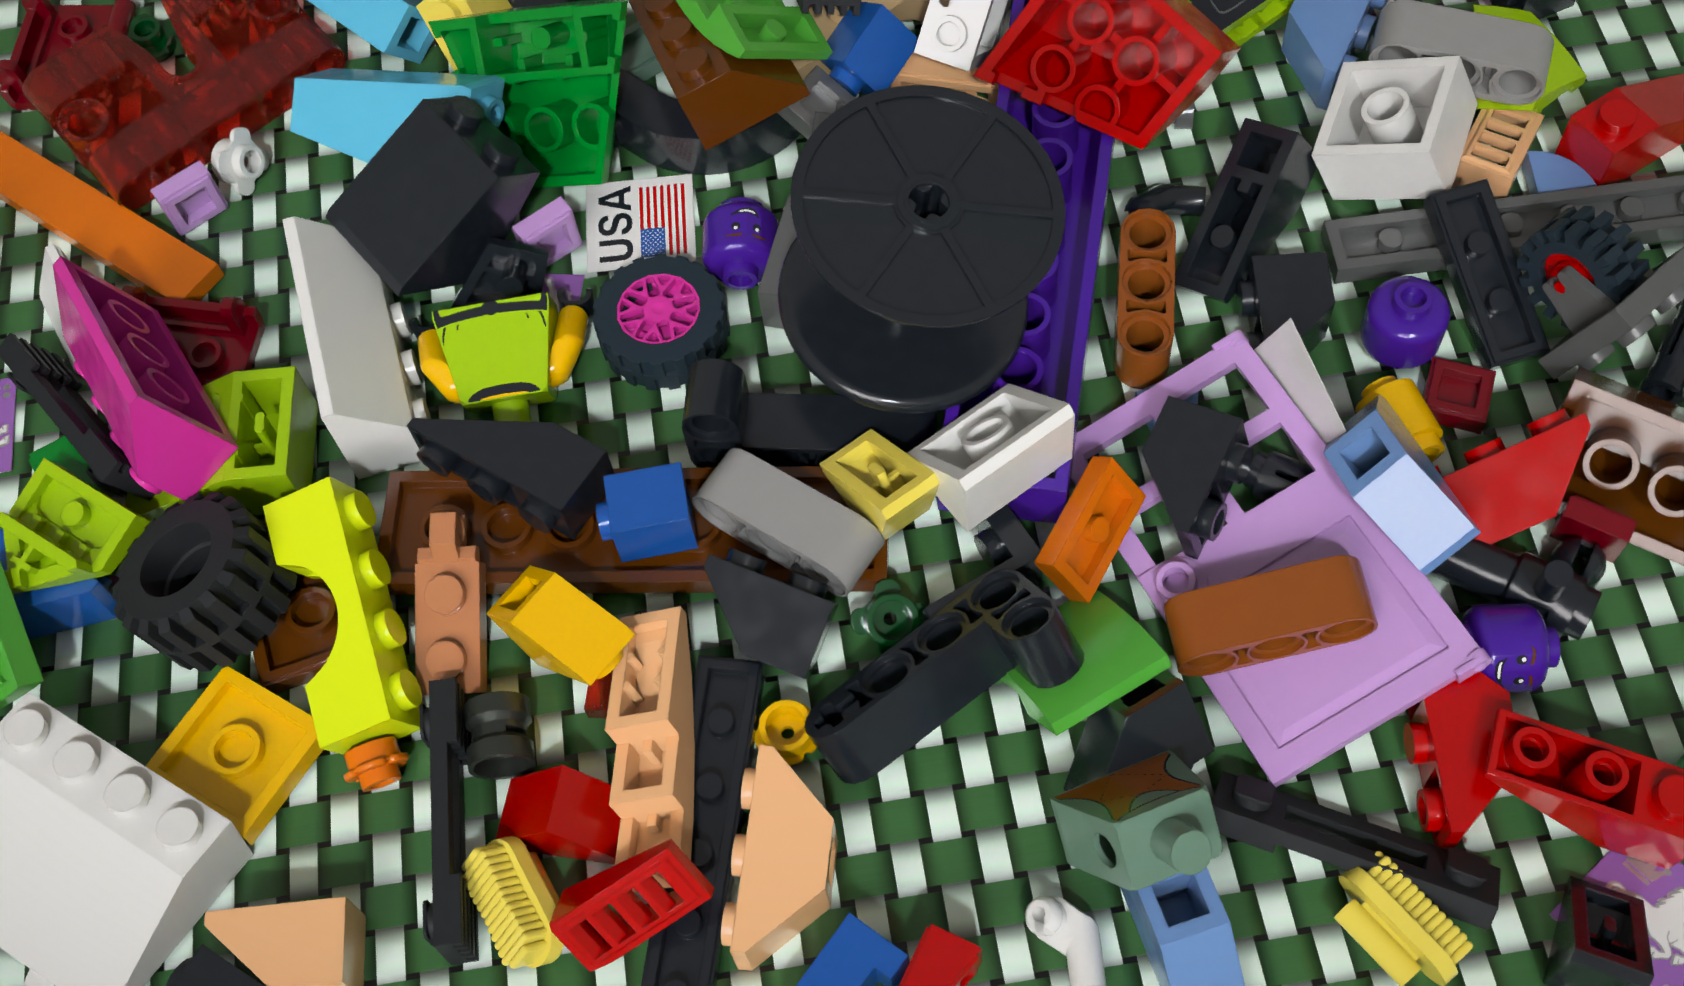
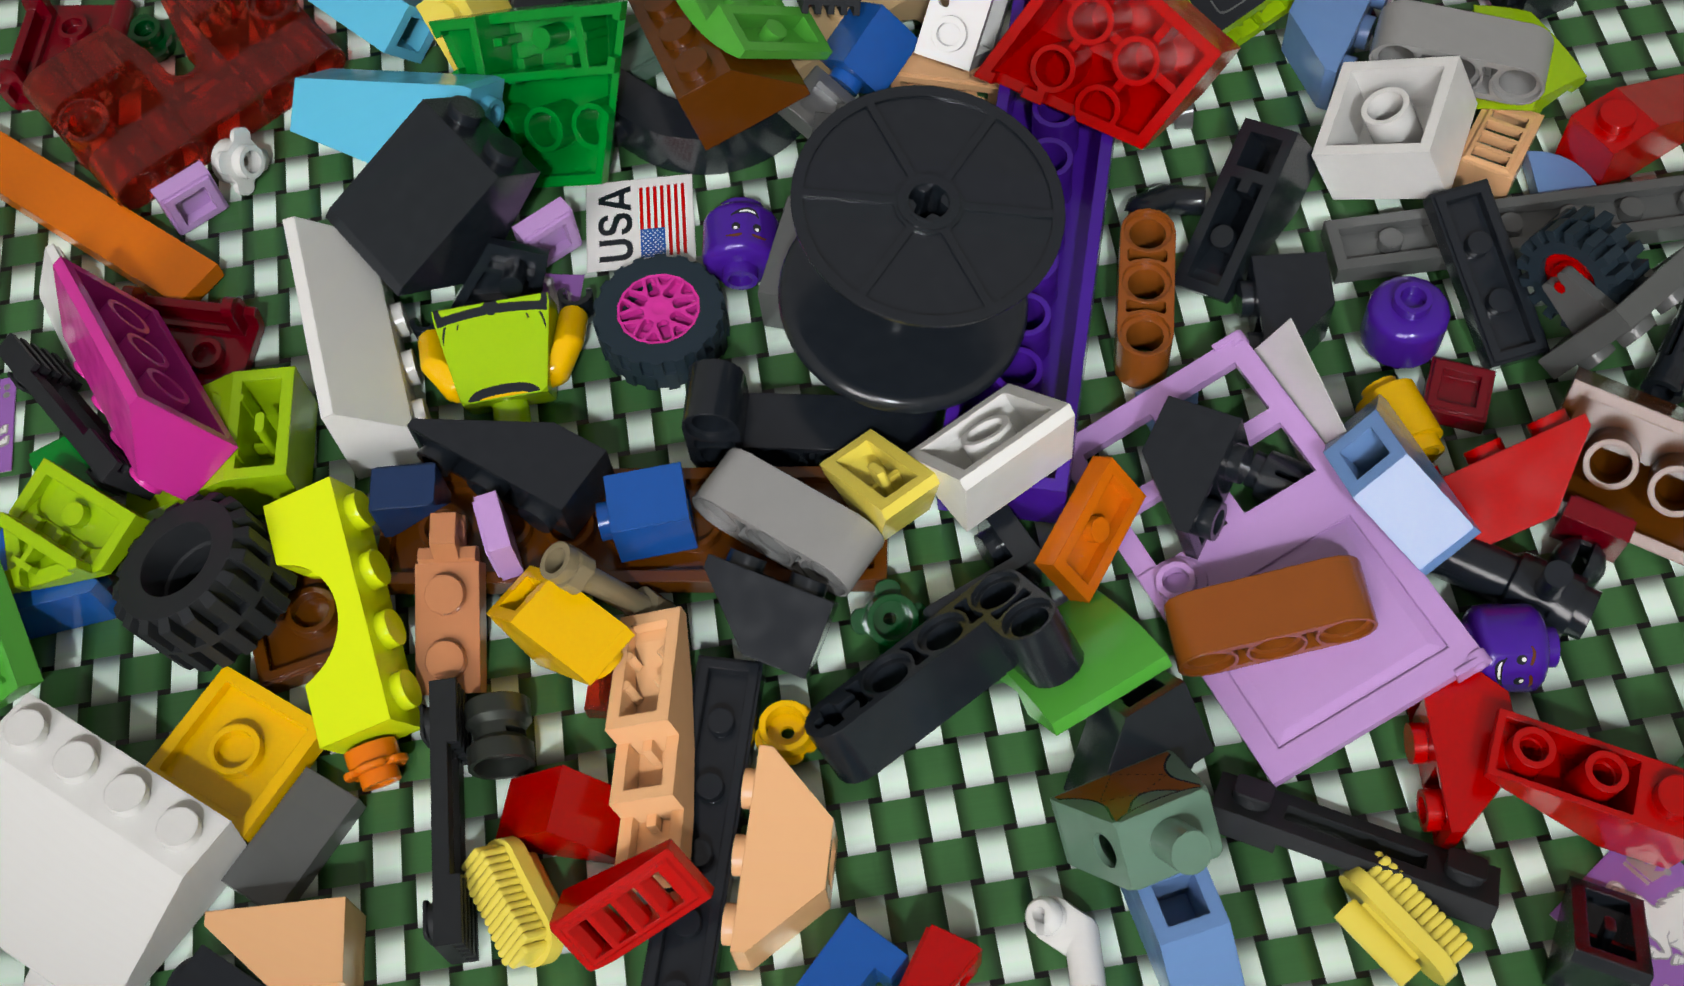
(294, 841): none -> dark grey tile
(406, 495): none -> dark blue slope
(497, 535): none -> lavender tile
(577, 572): none -> dark tan bar

